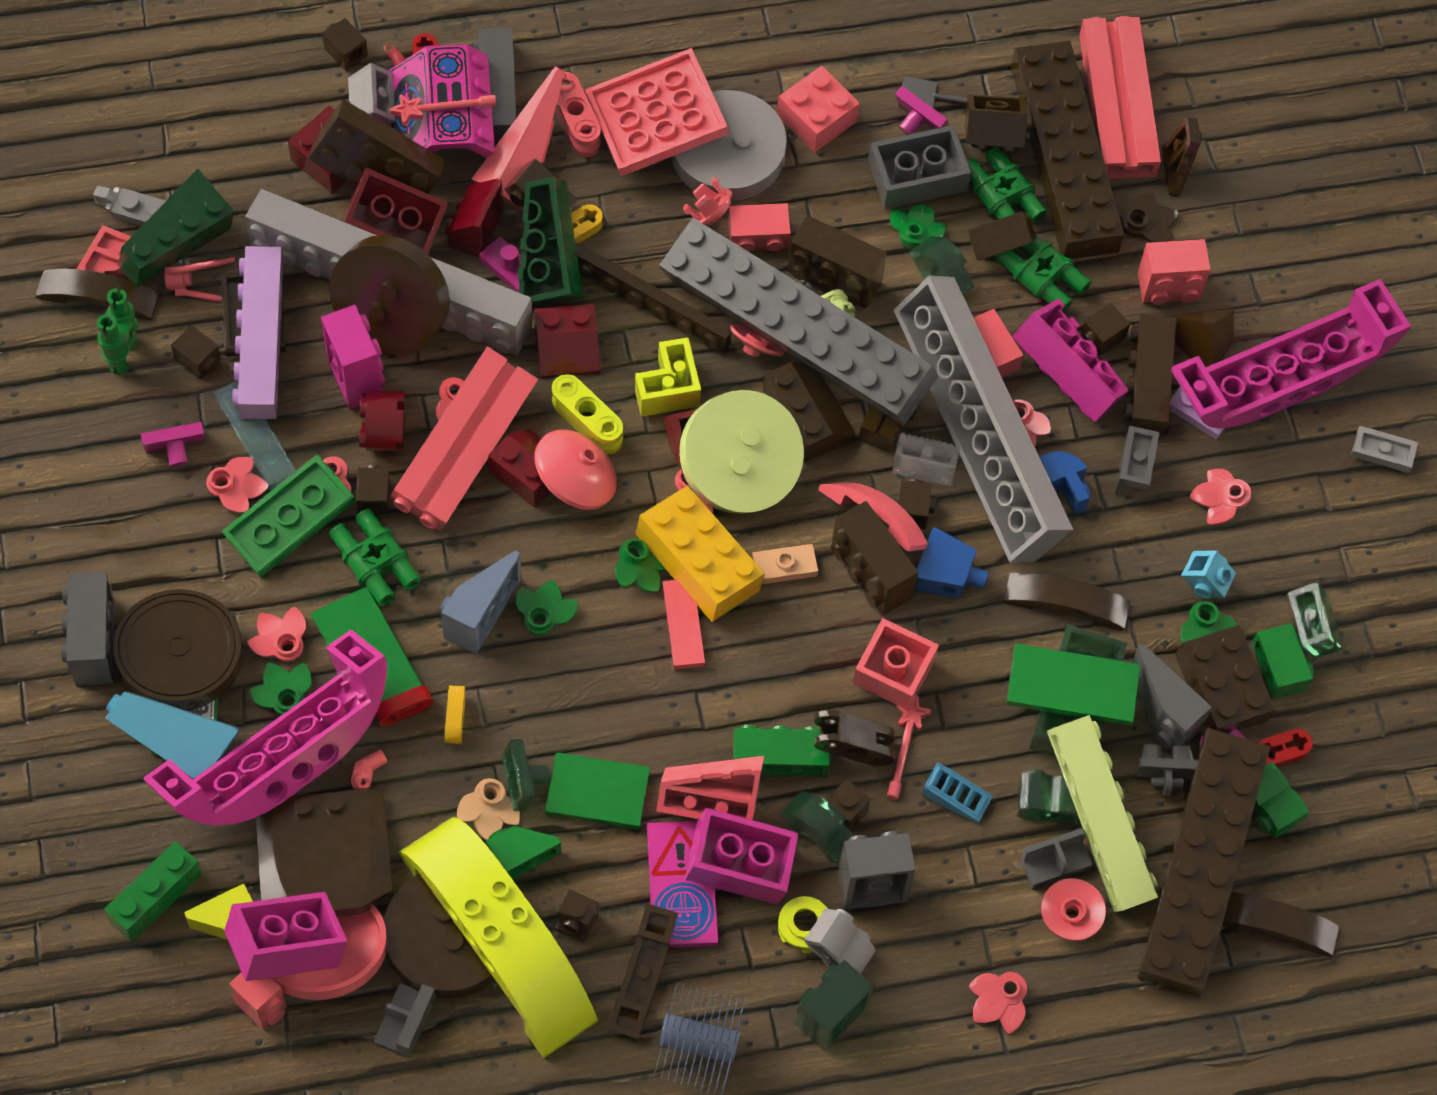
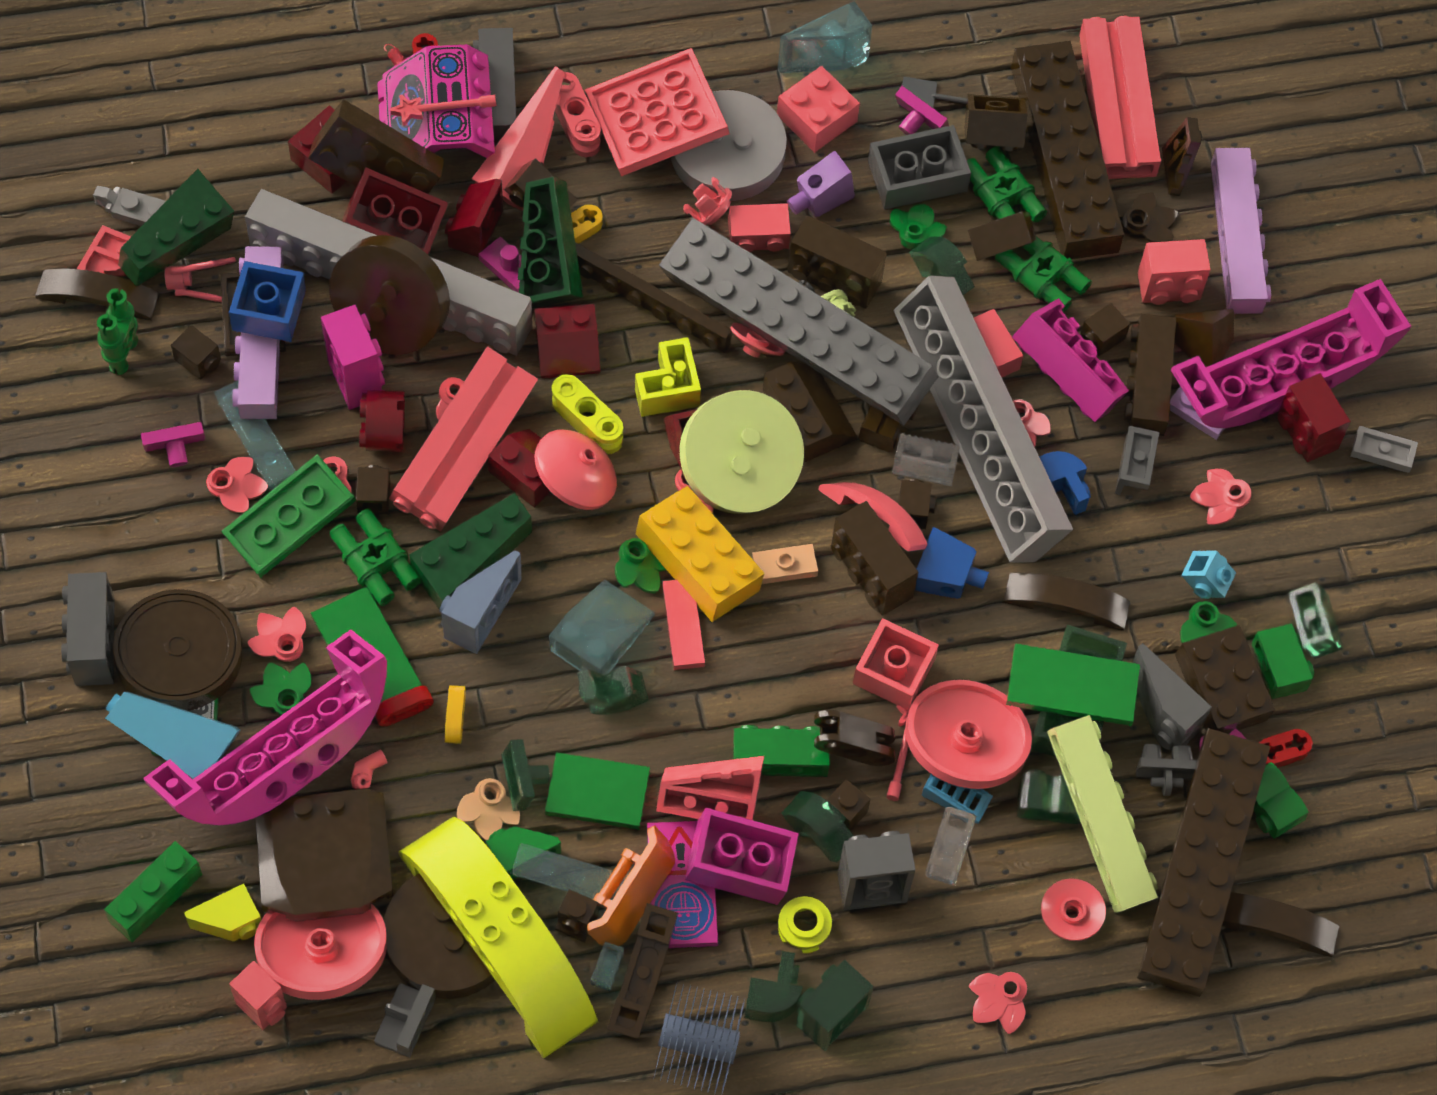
(267, 301): none -> blue brick
(285, 936): dark pink brick -> none
(345, 44): dark brown brick -> none
(373, 92): light grey brick -> none
(471, 547): none -> dark green wedge
(547, 605): green plate -> none
(560, 871): none -> clear light blue tile
(599, 629): none -> clear light blue slope
(607, 966): none -> clear light blue piece
(612, 692): none -> clear green brick
(637, 890): none -> orange piece
(775, 1000): none -> clear green brick
(823, 187): none -> medium lavender torso
(831, 41): none -> clear light blue slope
(837, 938): light grey brick -> none
(950, 845): none -> clear brick
(968, 734): none -> coral dish
(1055, 858): dark grey panel -> none
(1239, 230): none -> lavender brick
(1313, 418): none -> dark red brick

